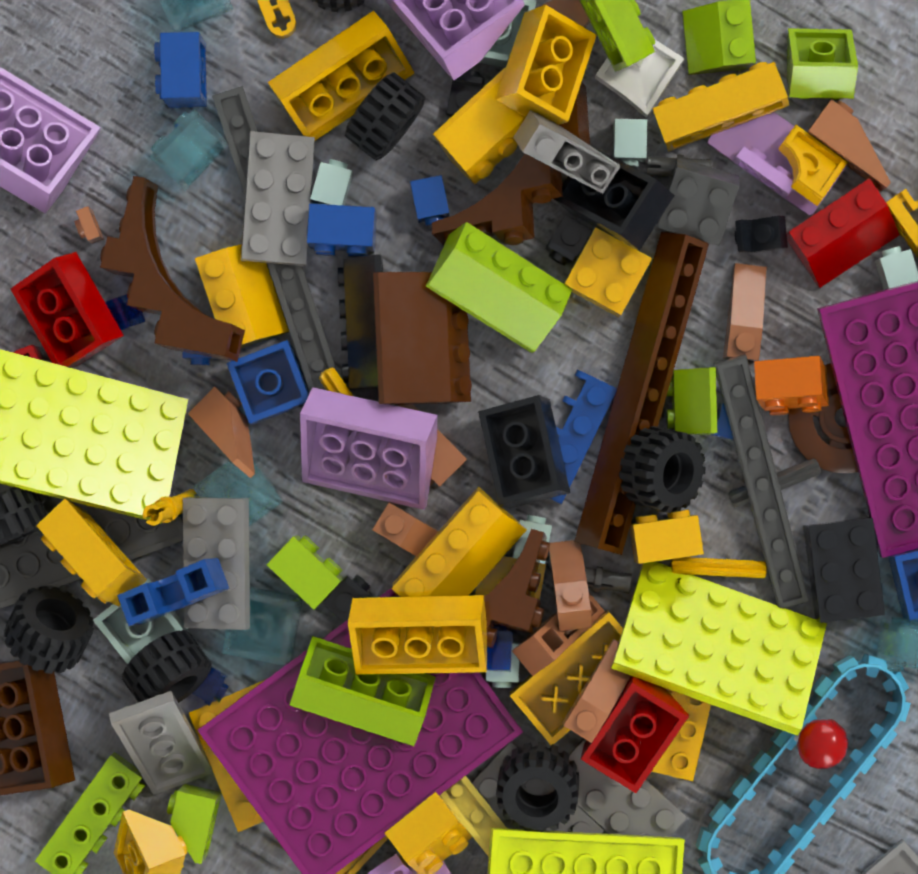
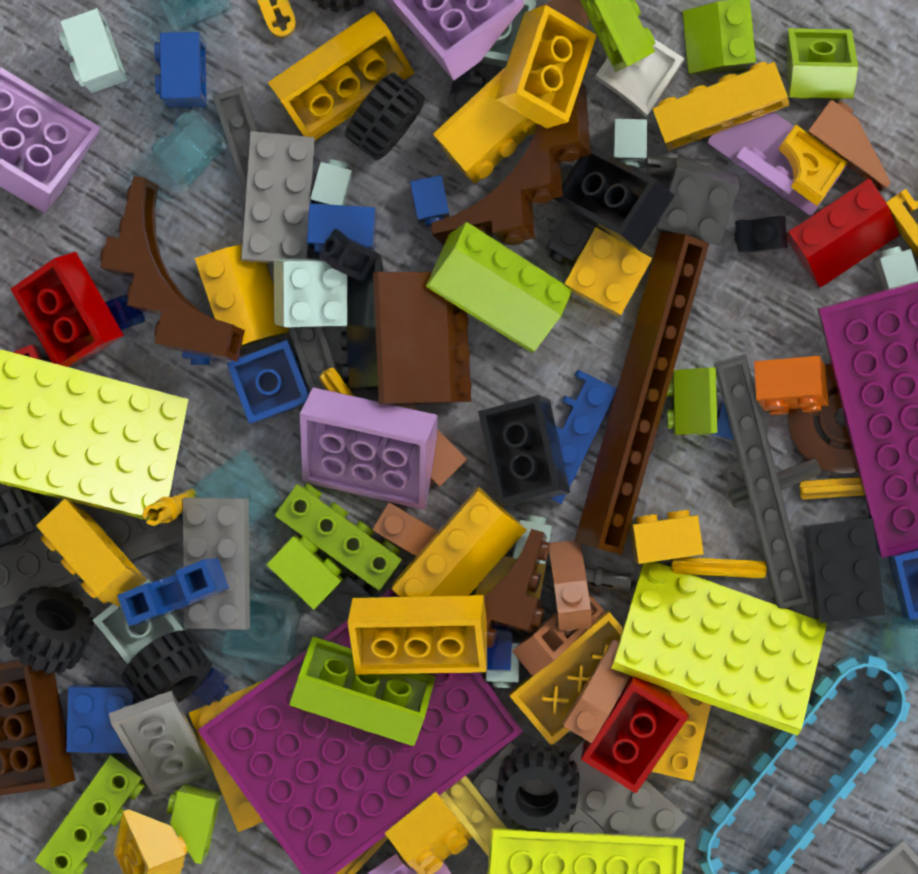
(88, 226): nougat plate -> none
(89, 719): none -> blue brick
(93, 50): none -> light aqua brick
(226, 426): nougat slope -> none
(309, 293): none -> light aqua brick
(338, 536): none -> lime brick
(348, 255): none -> black bracket
(565, 152): light grey slope -> none
(662, 469): black tyre -> none
(745, 312): nougat slope -> none
(822, 744): red hair -> none
(830, 488): none -> yellow axle

